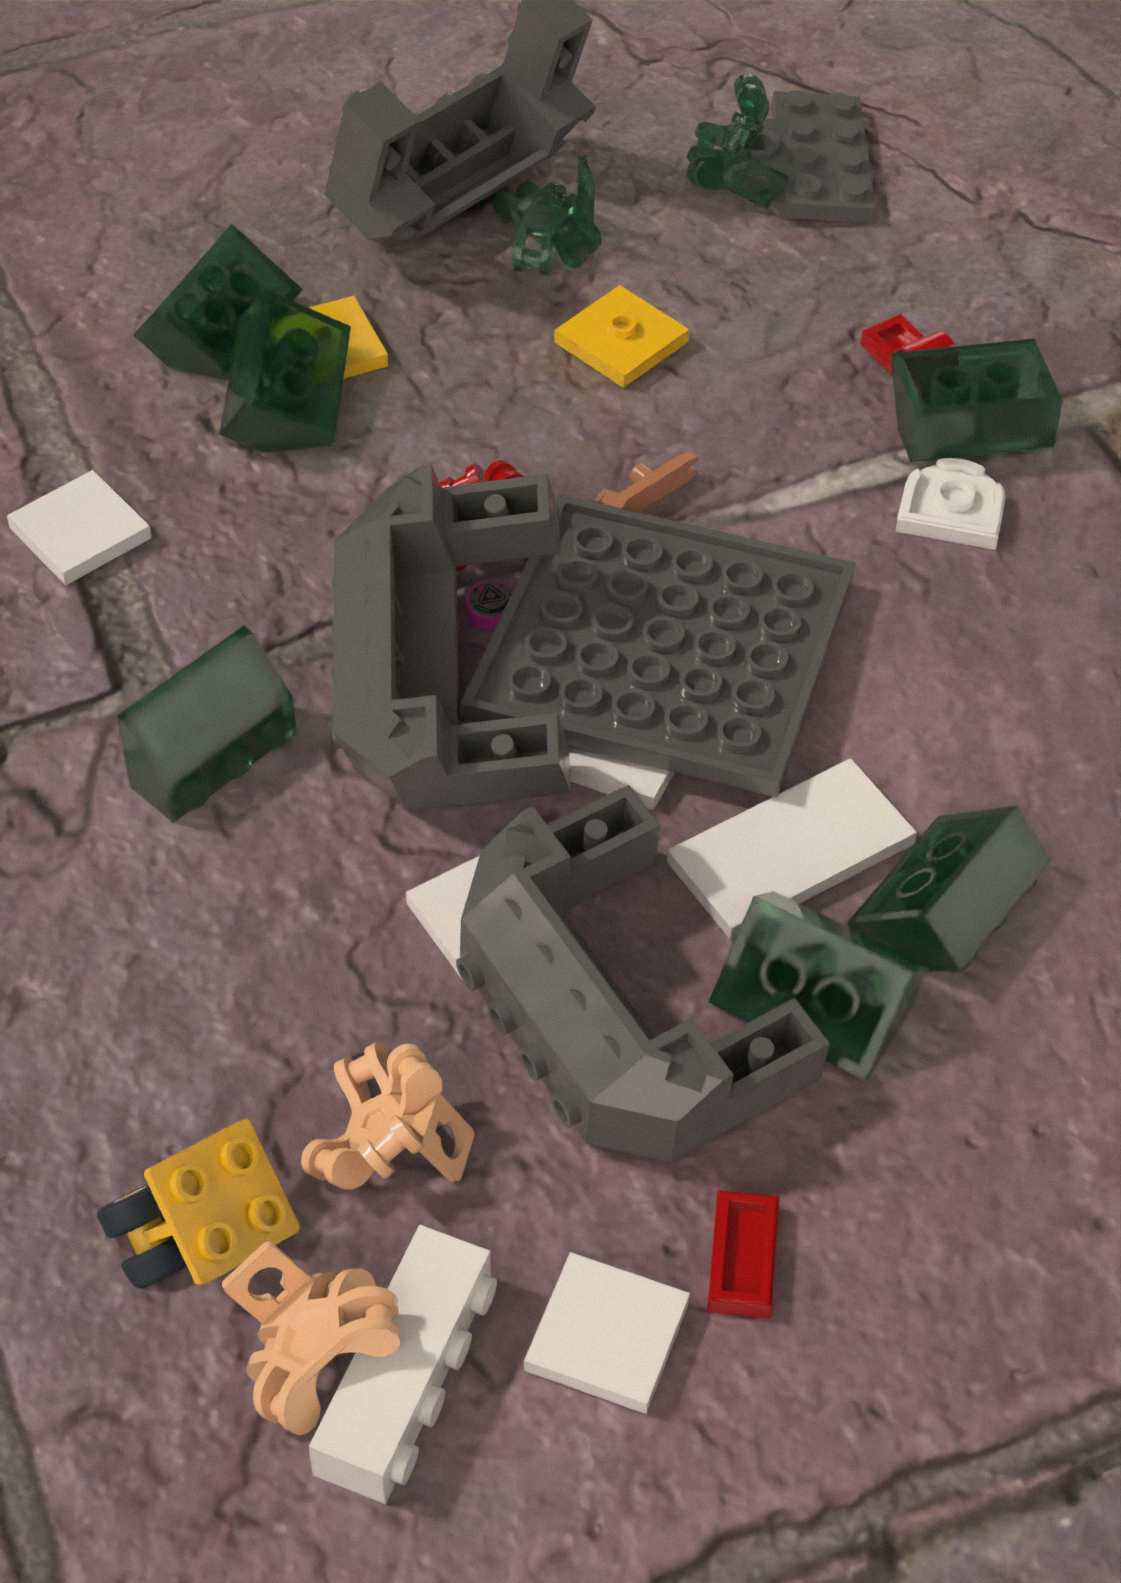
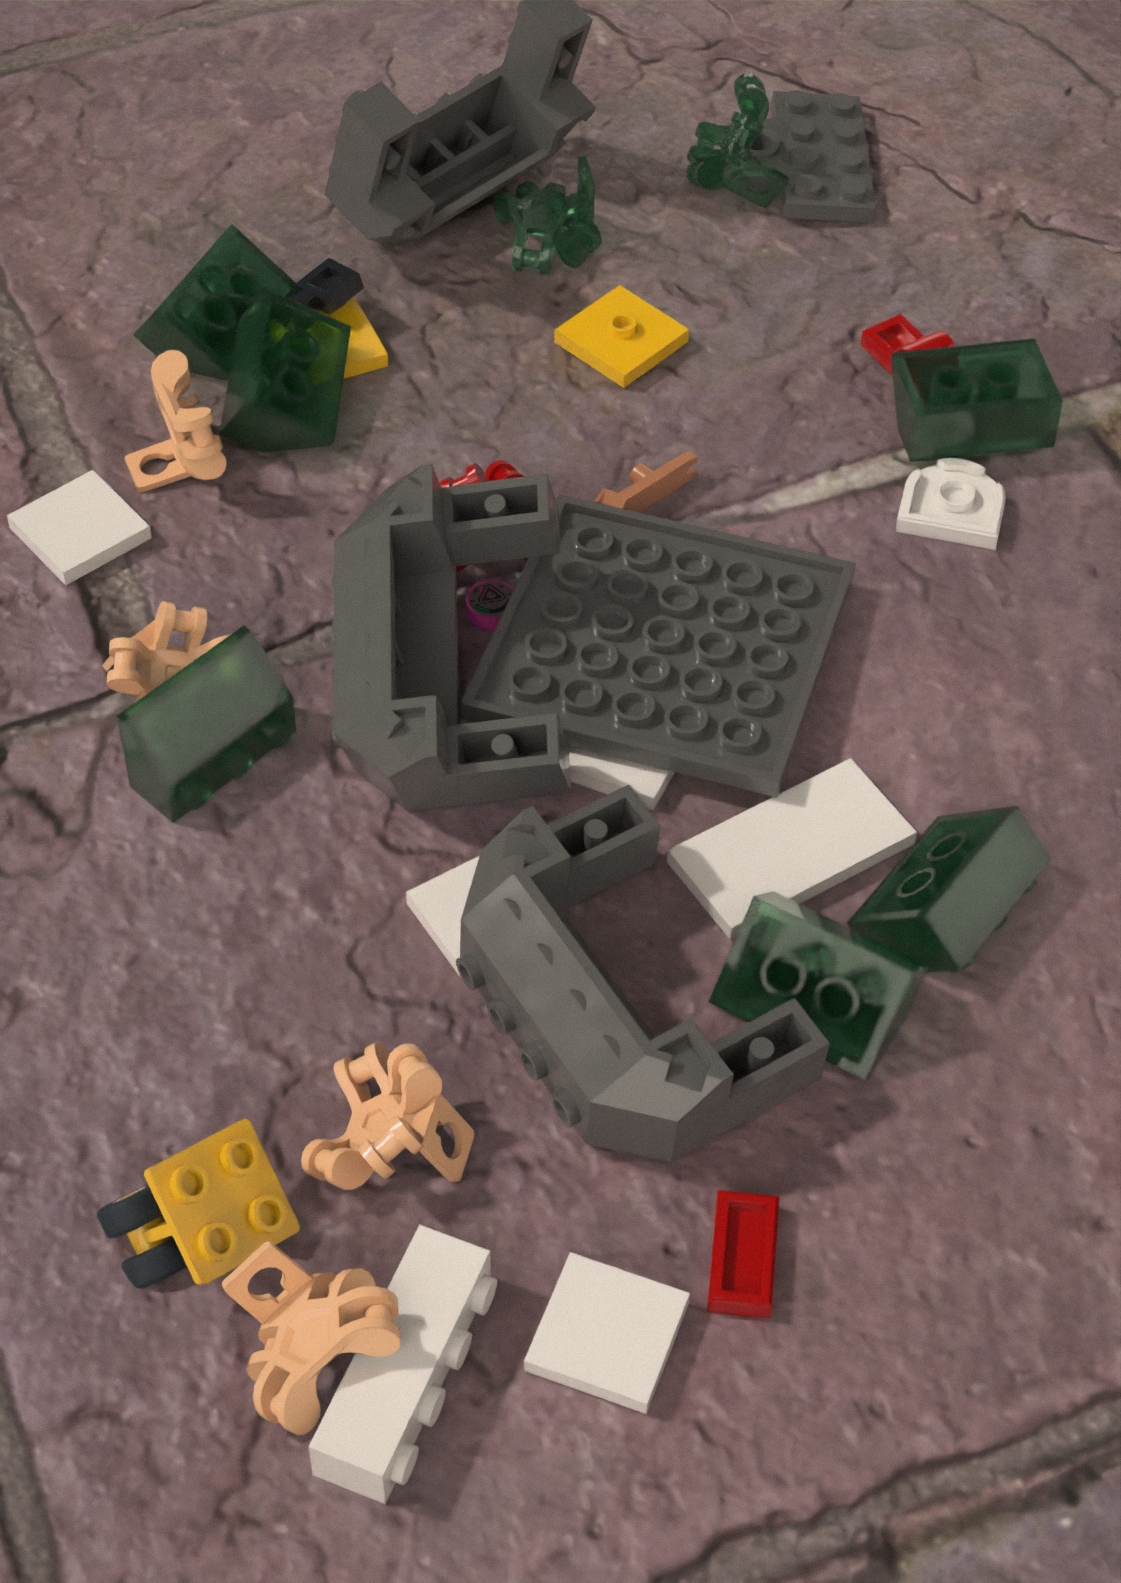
(153, 654): none -> light nougat piece
(191, 436): none -> light nougat piece
(327, 287): none -> black plate

